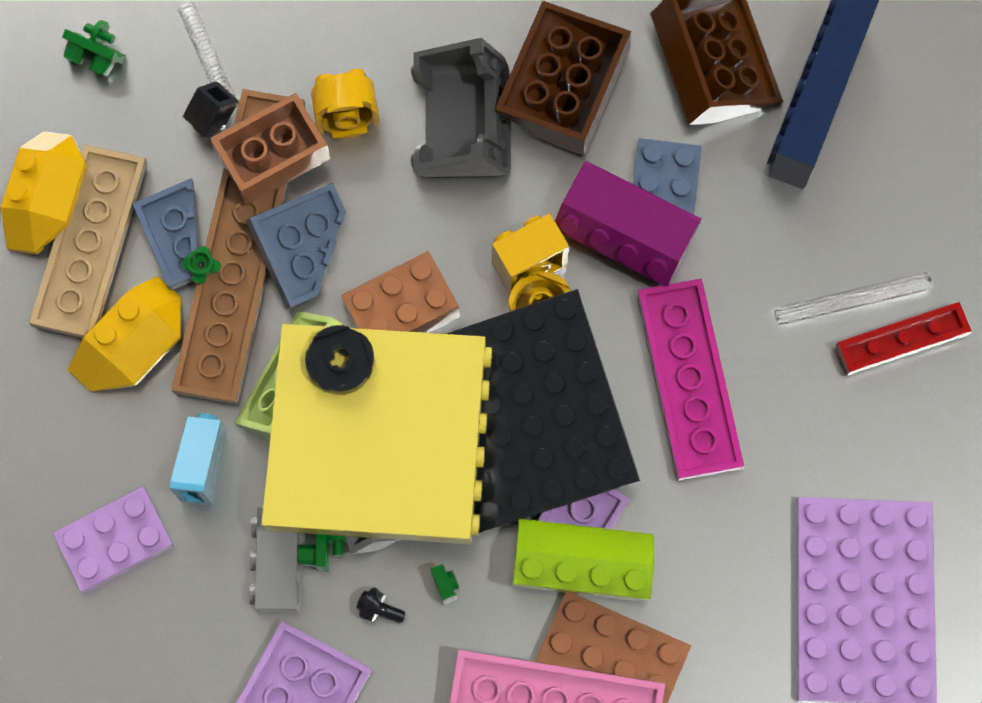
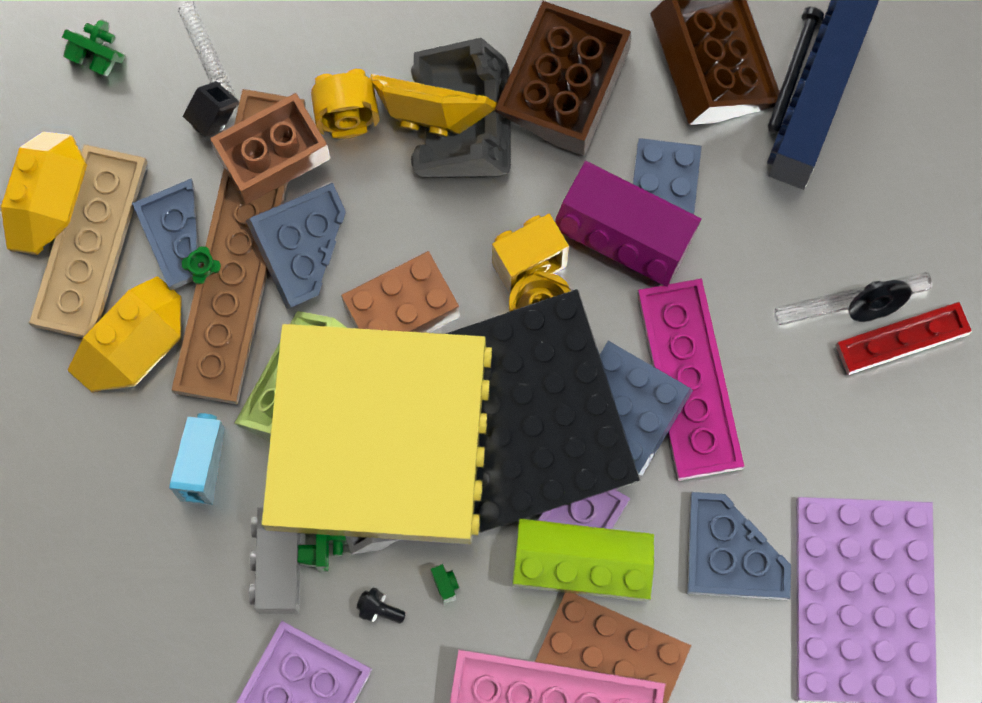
(113, 539): lavender plate -> none
(323, 350): black plate -> none
(431, 106): none -> yellow wedge
(645, 401): none -> sand blue plate
(731, 554): none -> sand blue plate
(811, 17): none -> black bar
(879, 300): none -> black dish

